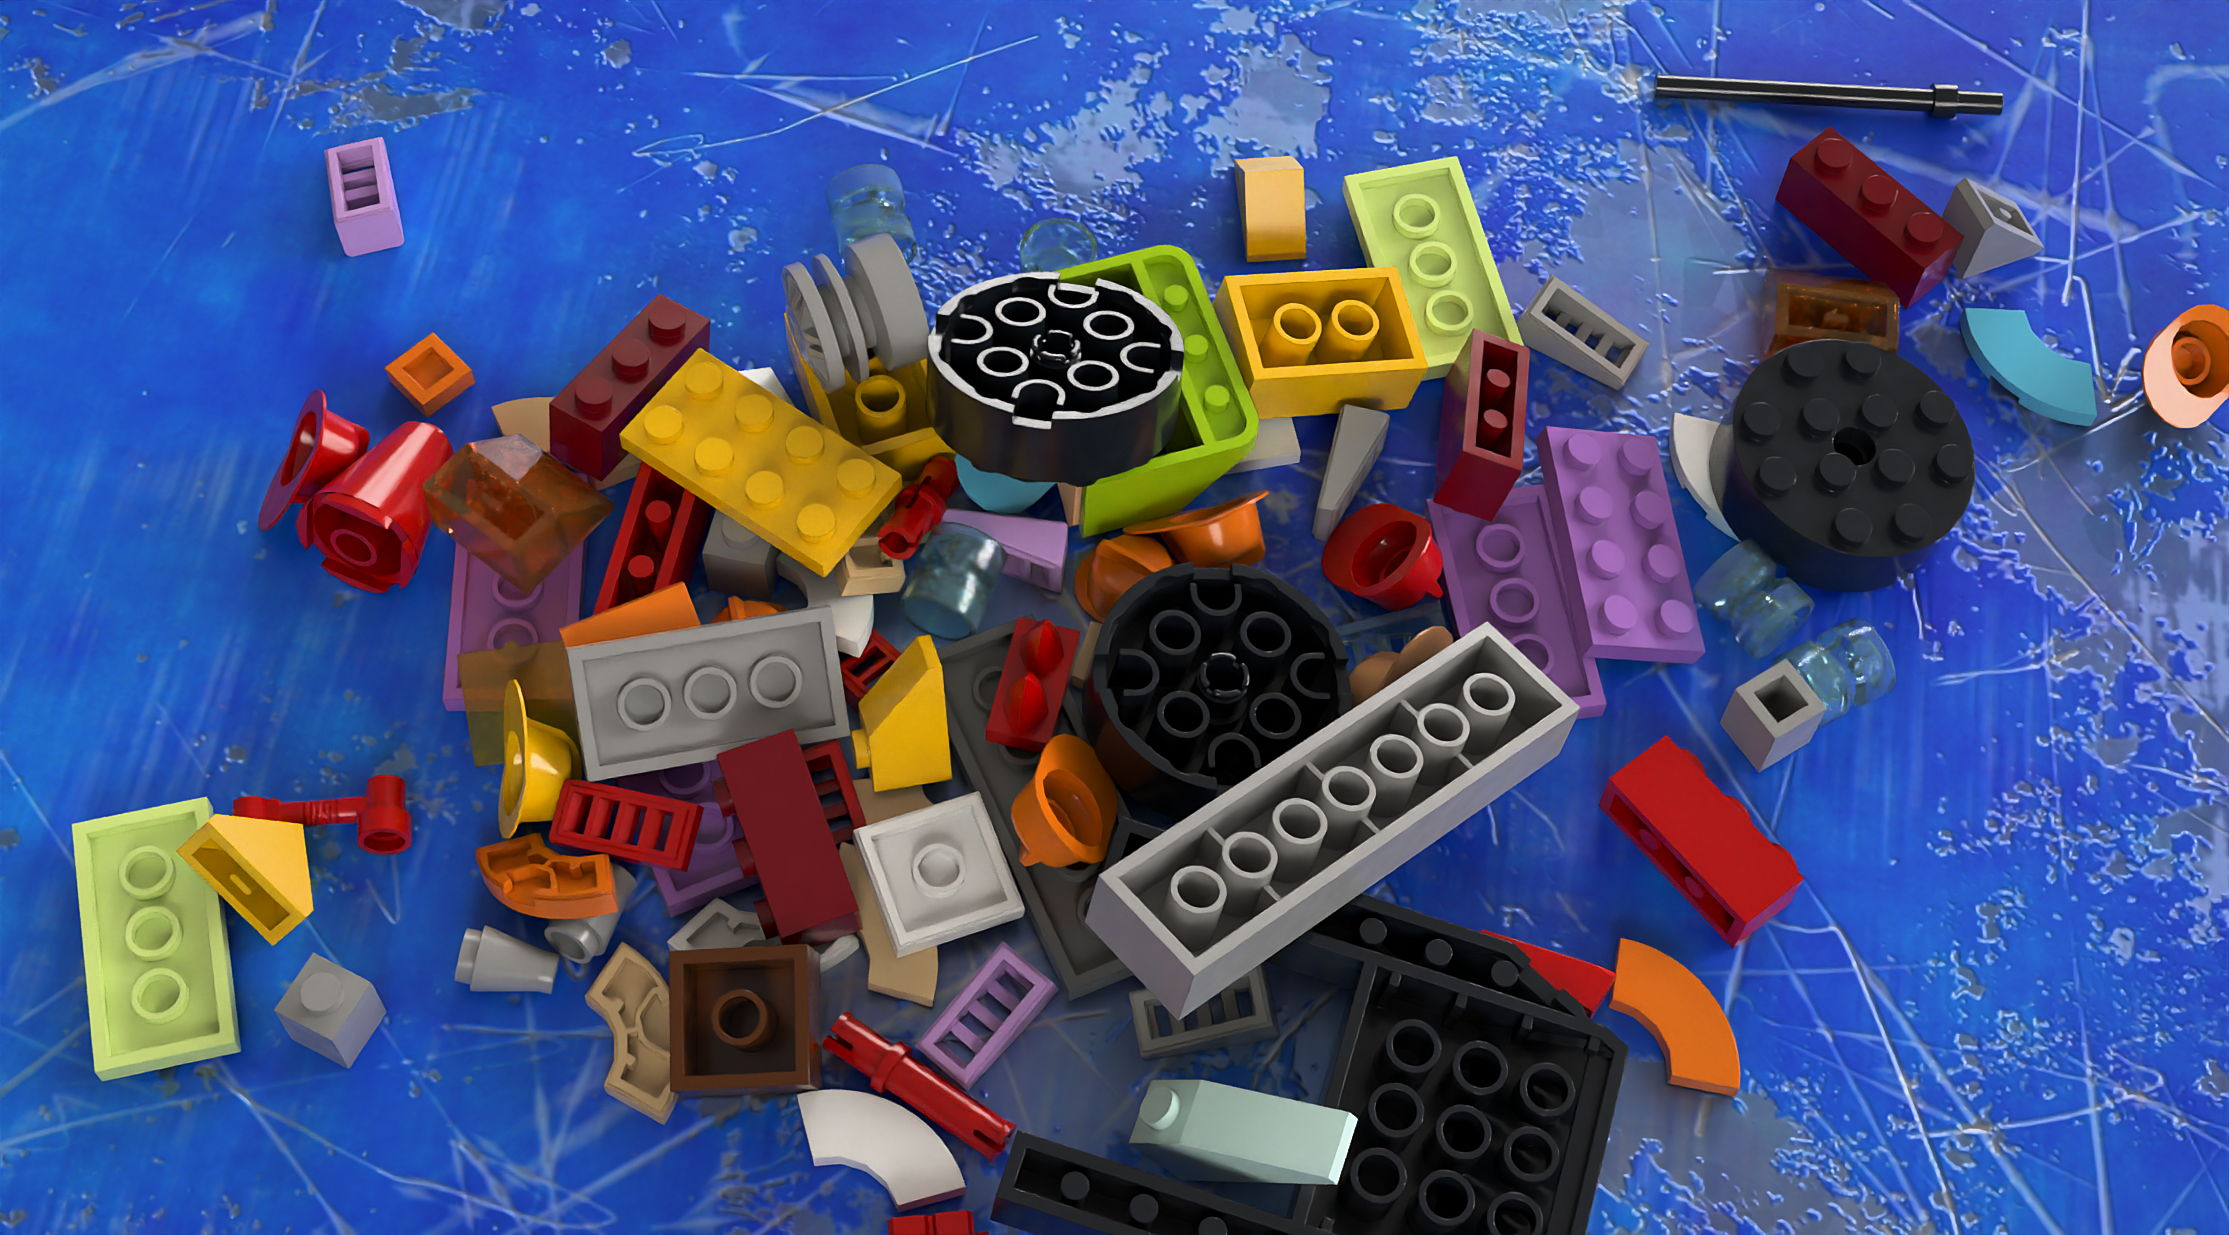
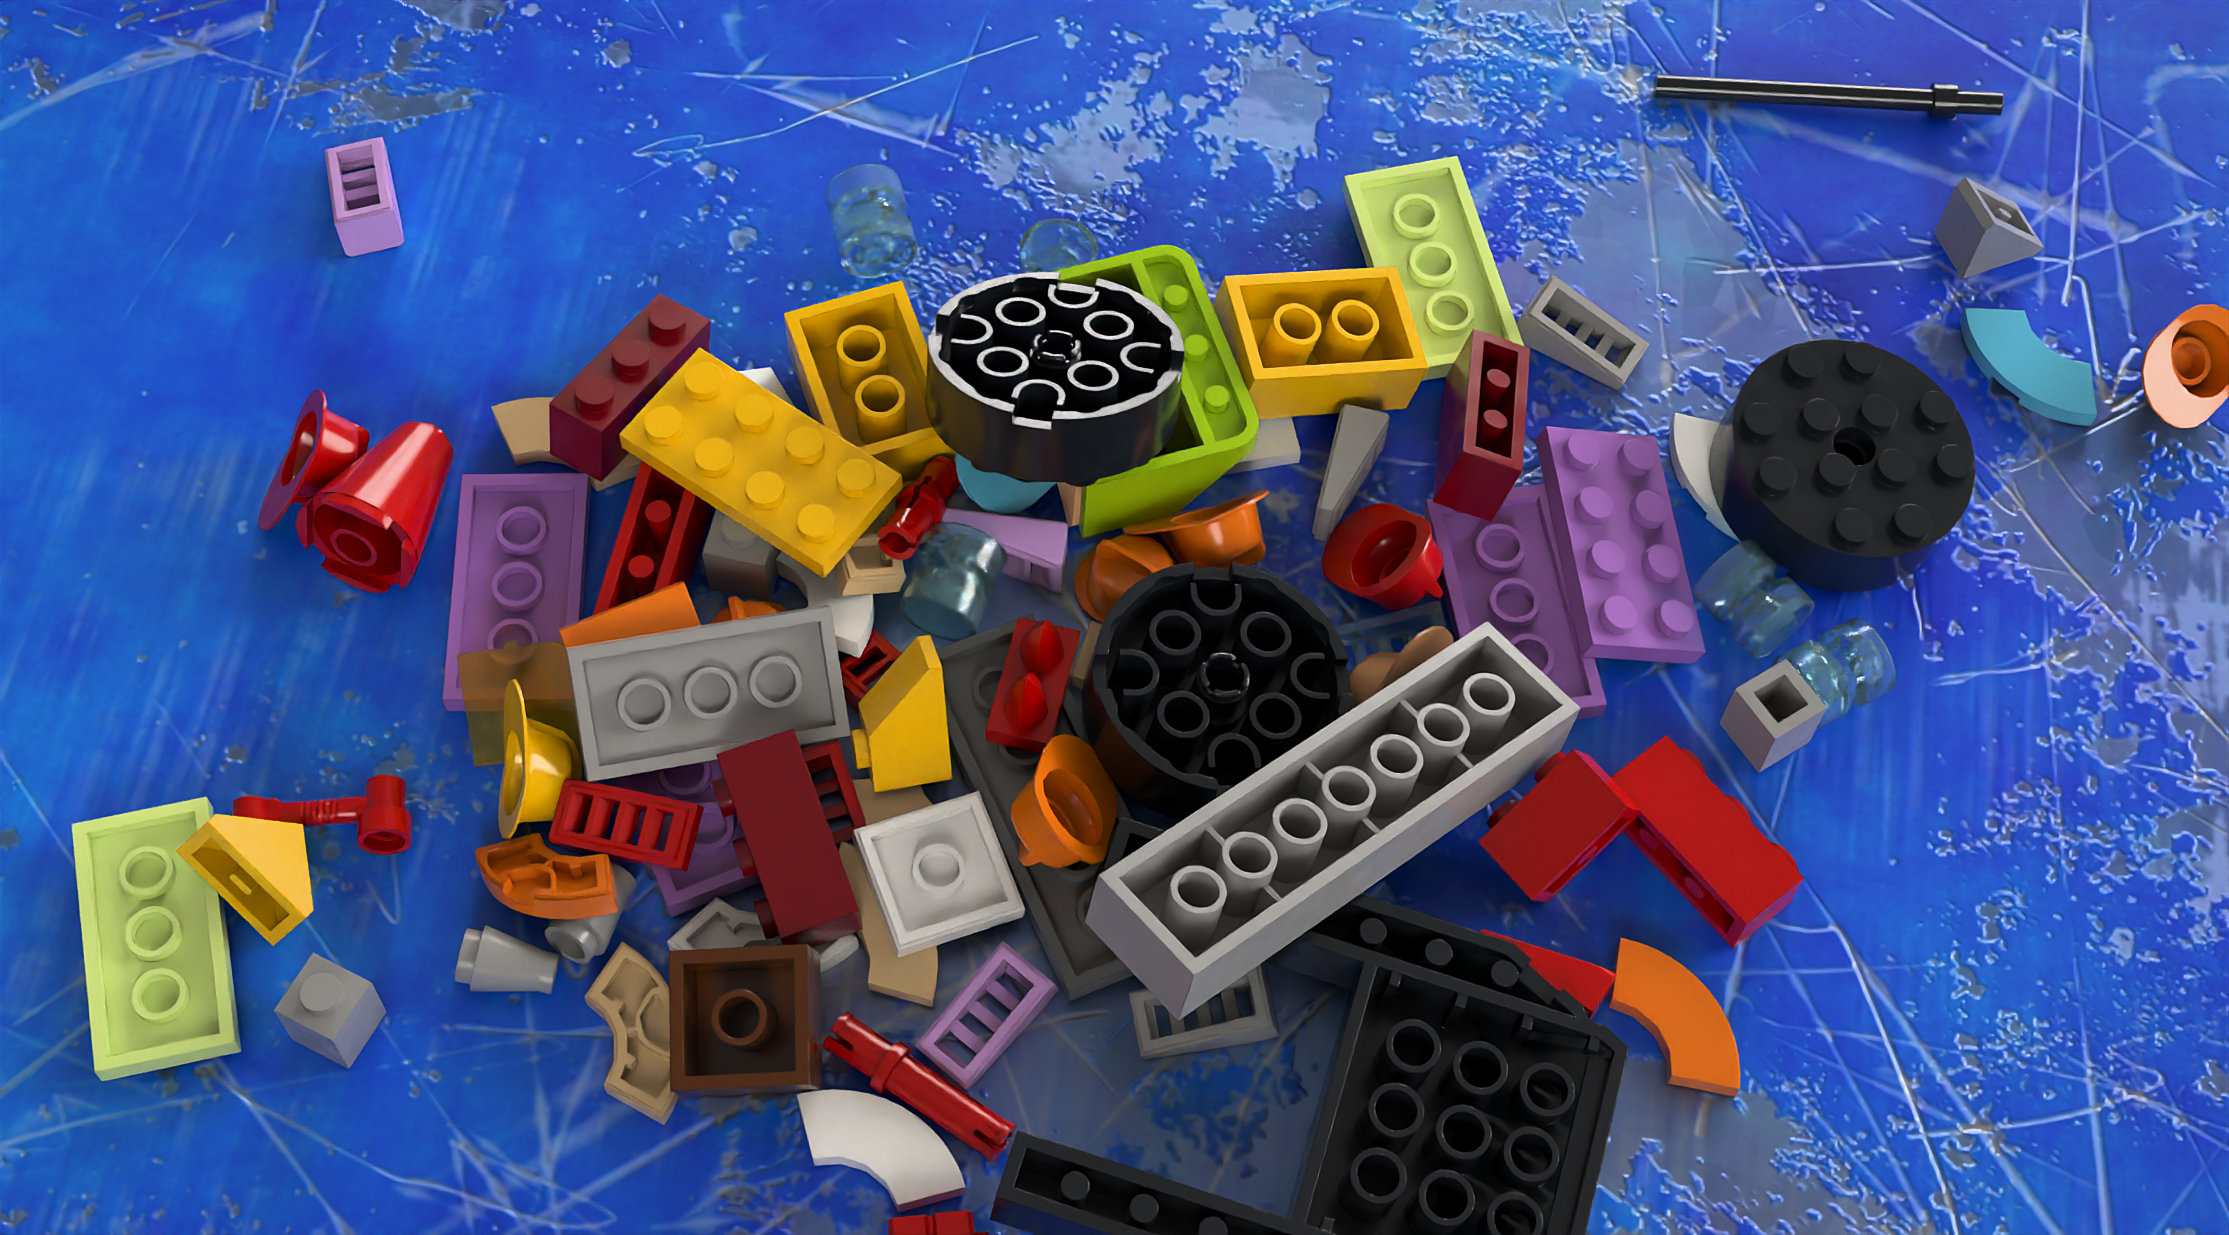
(430, 375): orange tile -> none
(513, 507): clear orange slope -> none
(844, 316): light grey wheel -> none
(1240, 1134): light aqua slope -> none
(1271, 208): yellow slope -> none
(1558, 824): none -> red brick
(1822, 306): clear orange slope -> none
(1868, 216): dark red brick -> none

